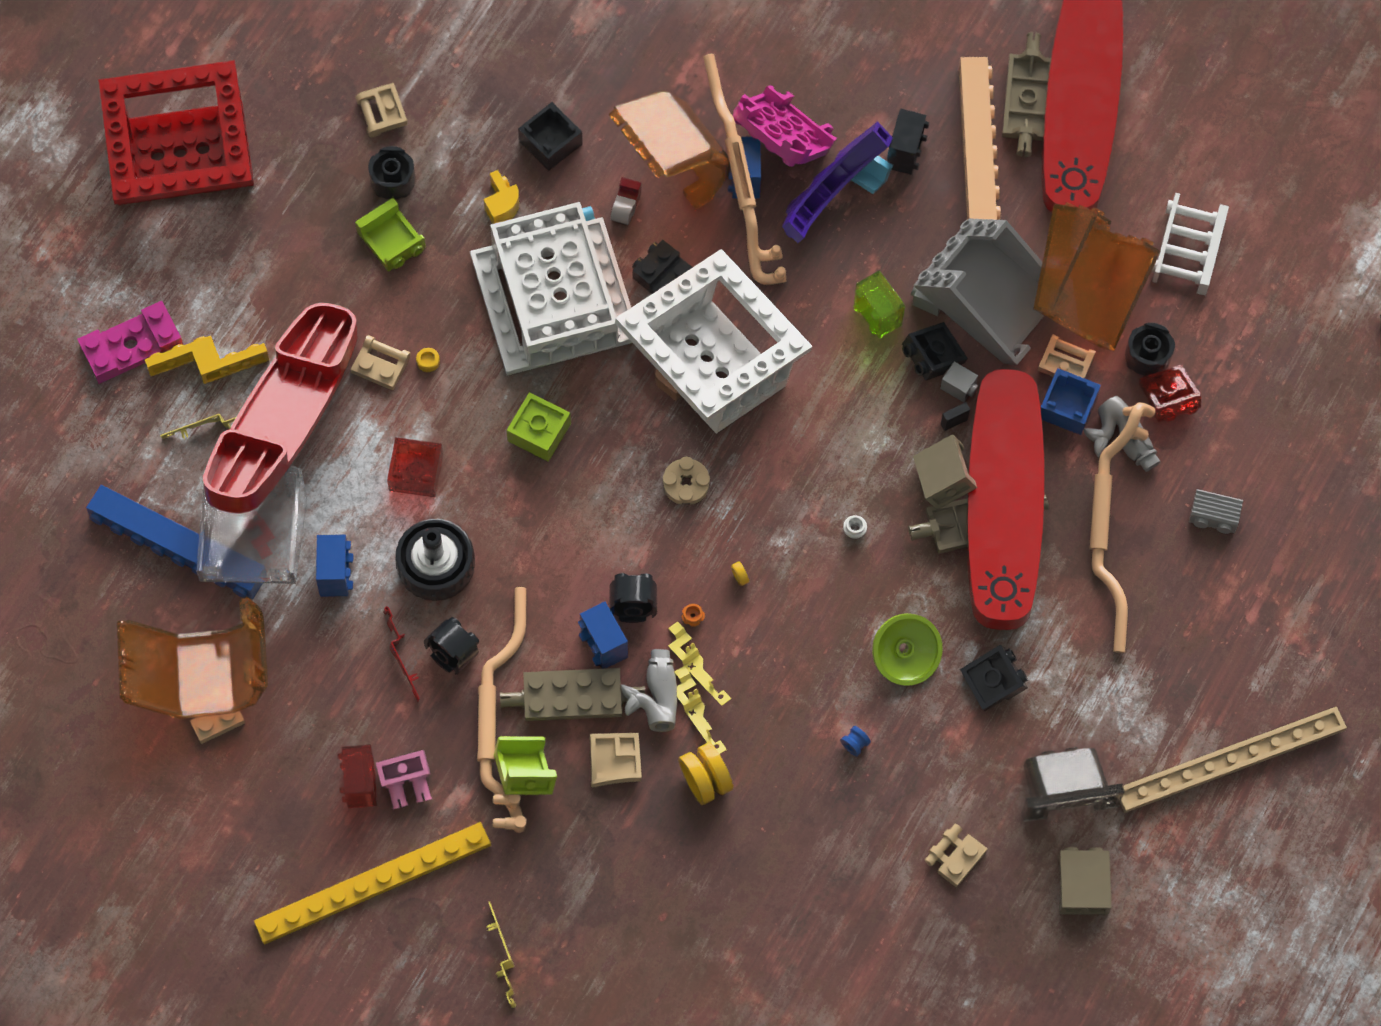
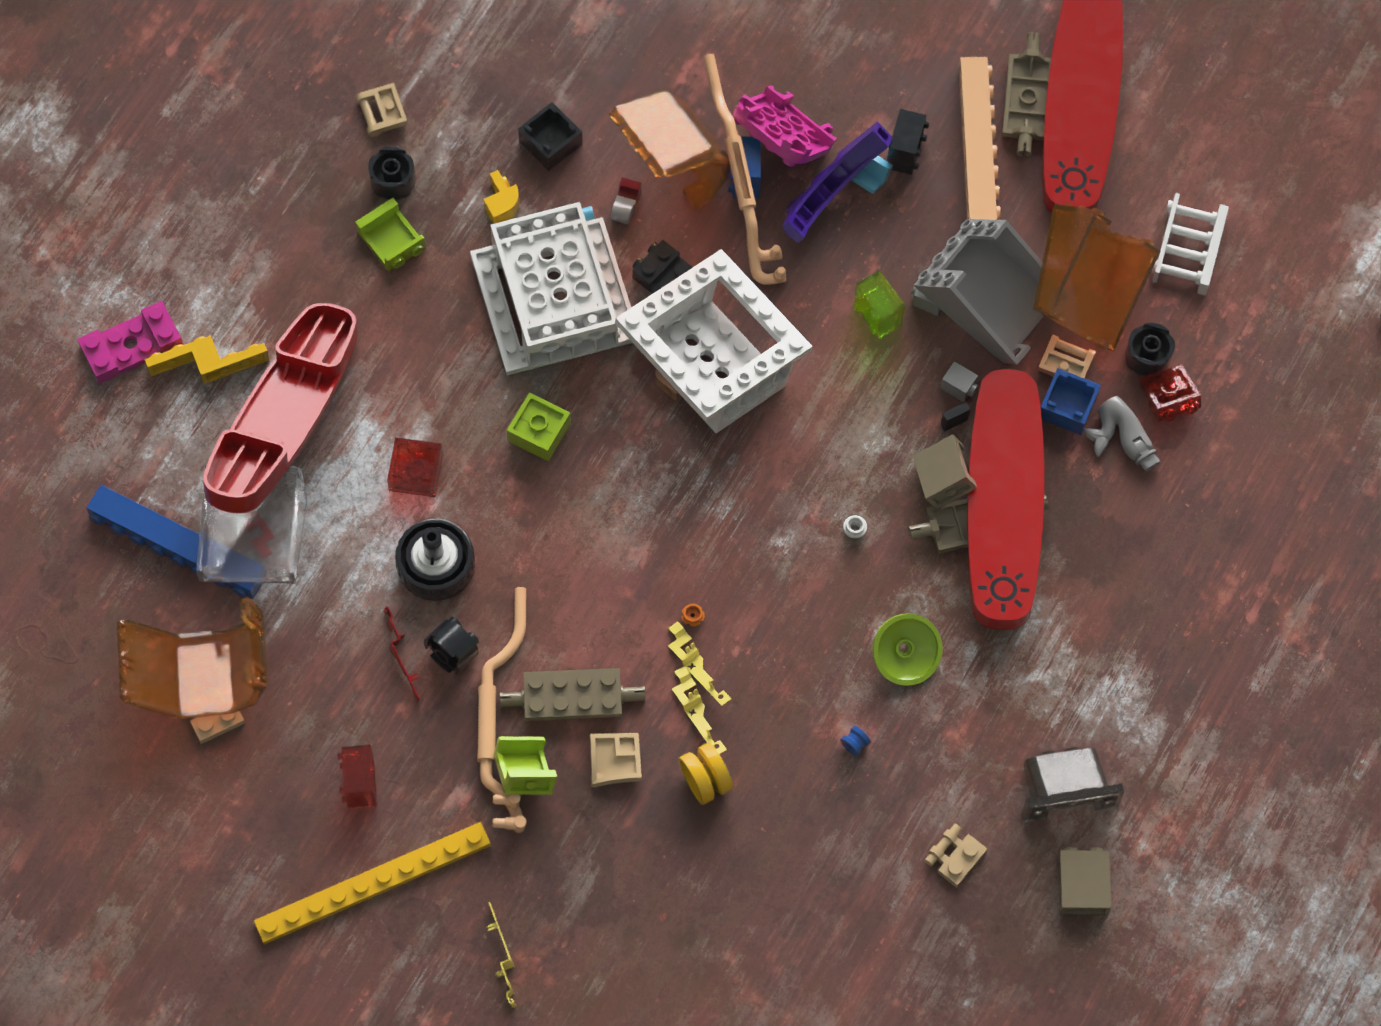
(136, 139): red plate -> none
(215, 418): light yellow piece -> none
(333, 565): blue container -> none
(377, 369): tan plate -> none
(404, 768): bright pink brick -> none
(428, 359): yellow tile -> none
(603, 636): blue container -> none
(633, 597): black brick -> none
(663, 686): light grey piece -> none
(686, 468): tan plate -> none
(739, 573): yellow tile -> none
(933, 350): black plate -> none
(995, 677): black plate -> none
(1101, 515): light nougat piece -> none
(1215, 511): light grey brick -> none
(1232, 759): tan plate -> none

